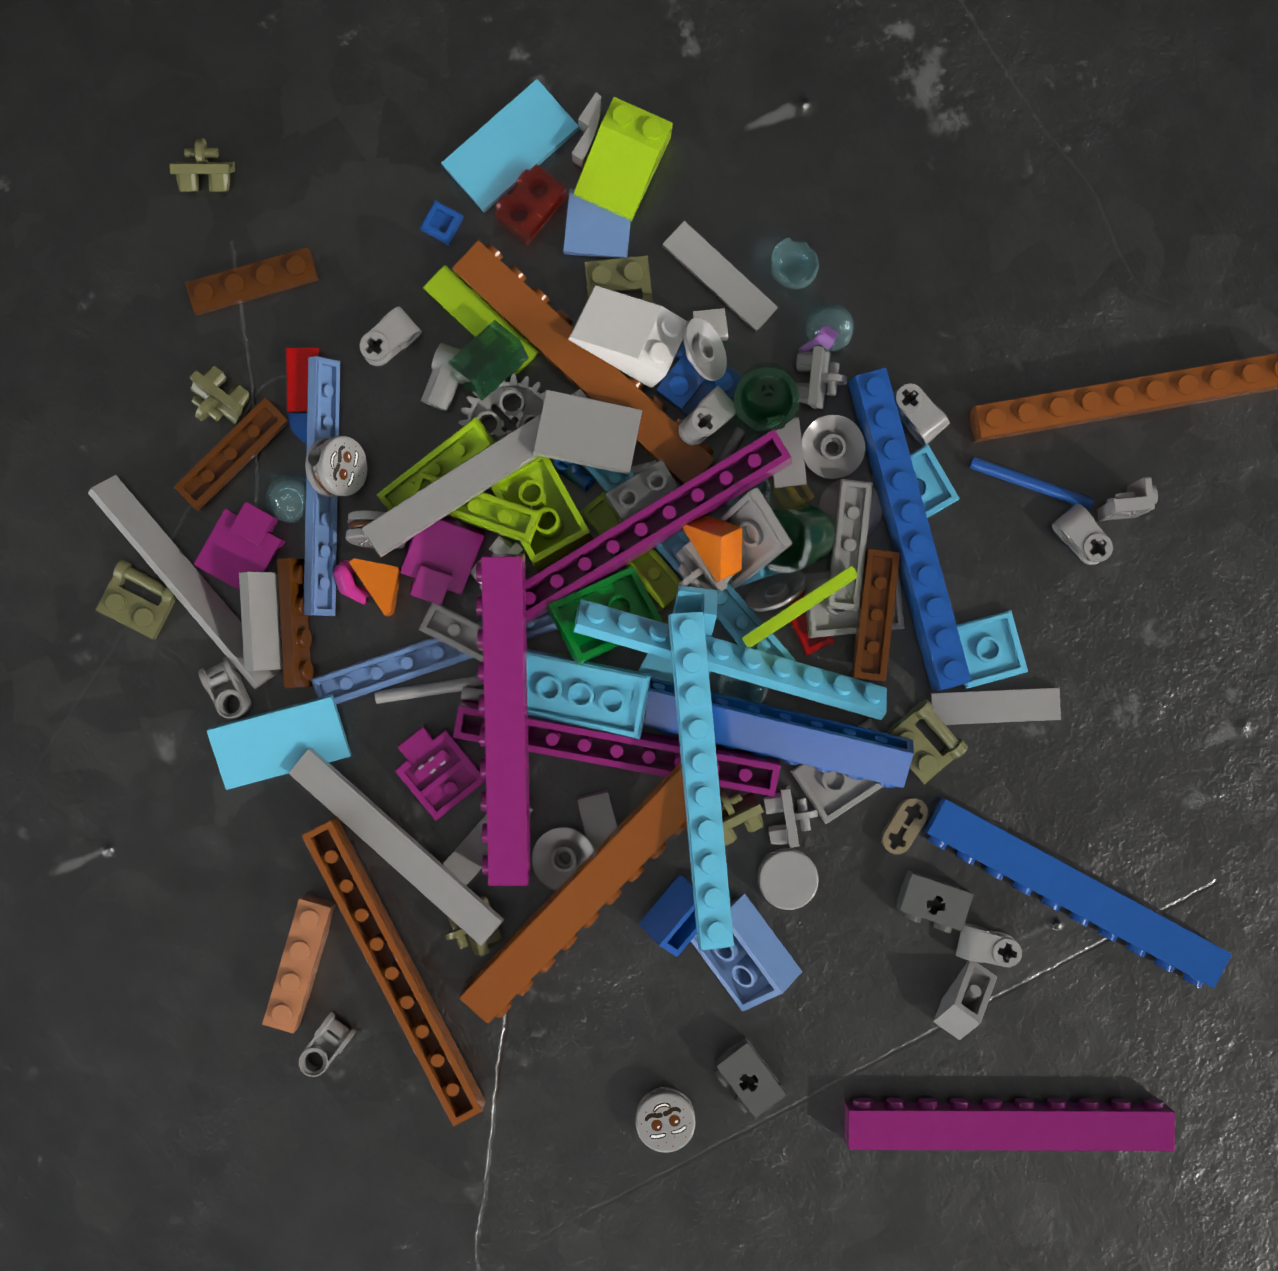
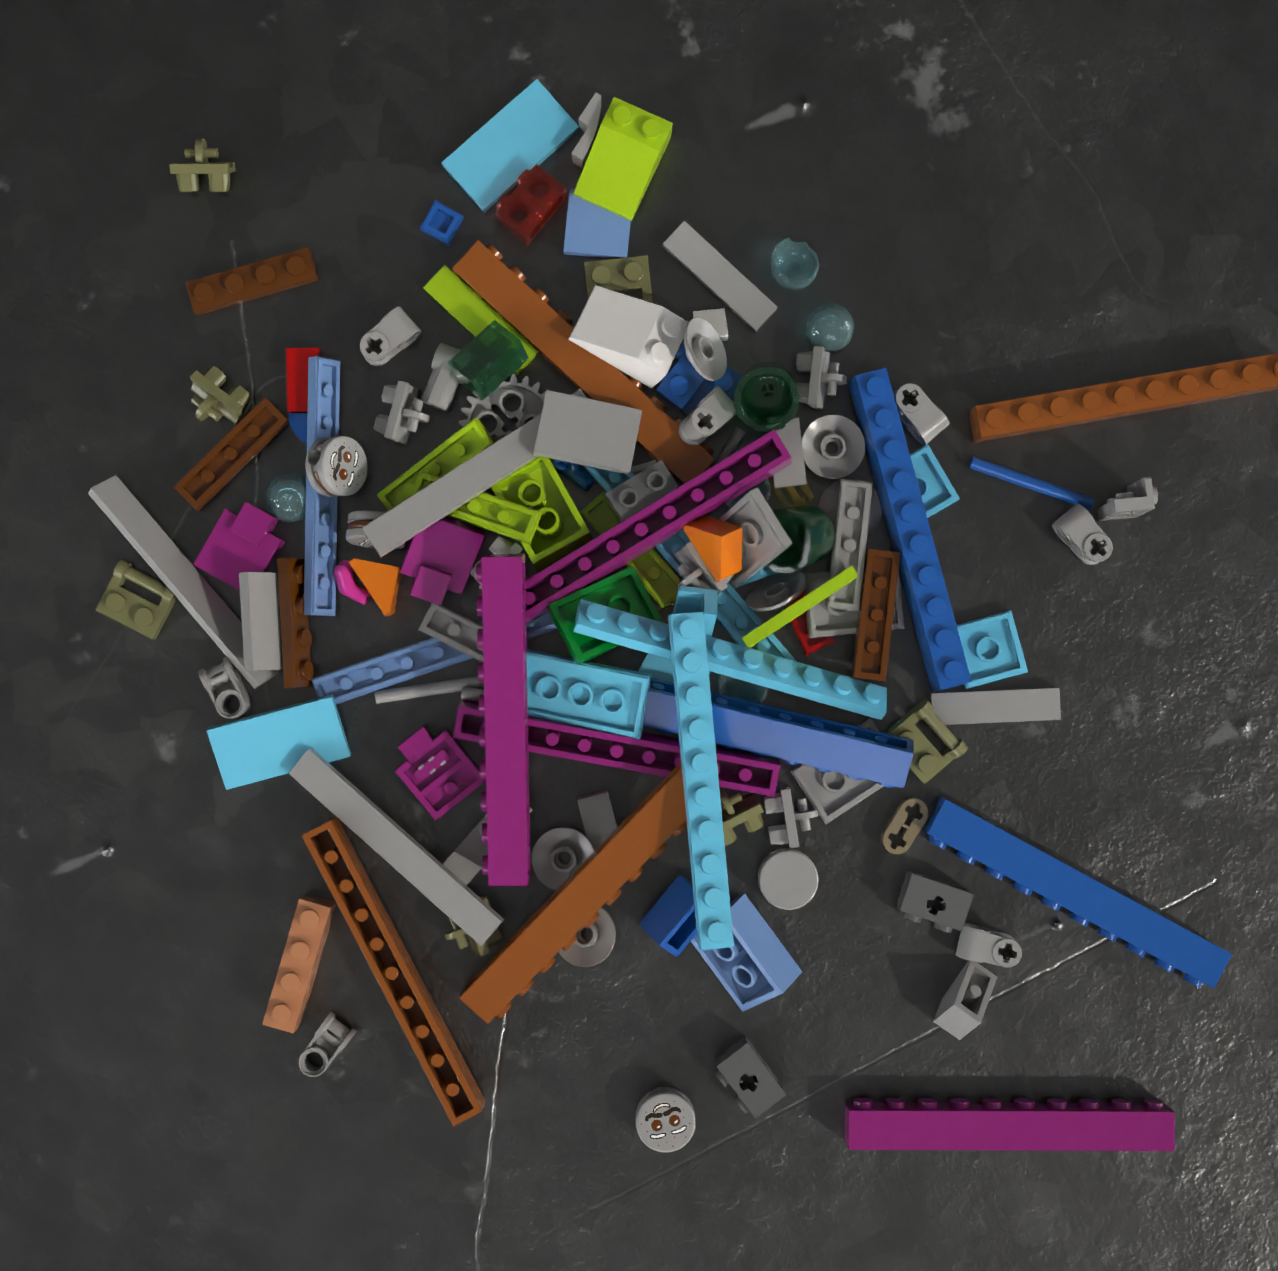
(404, 412): none -> light grey hips
(593, 951): none -> light grey dish
(824, 337): medium lavender hand -> none

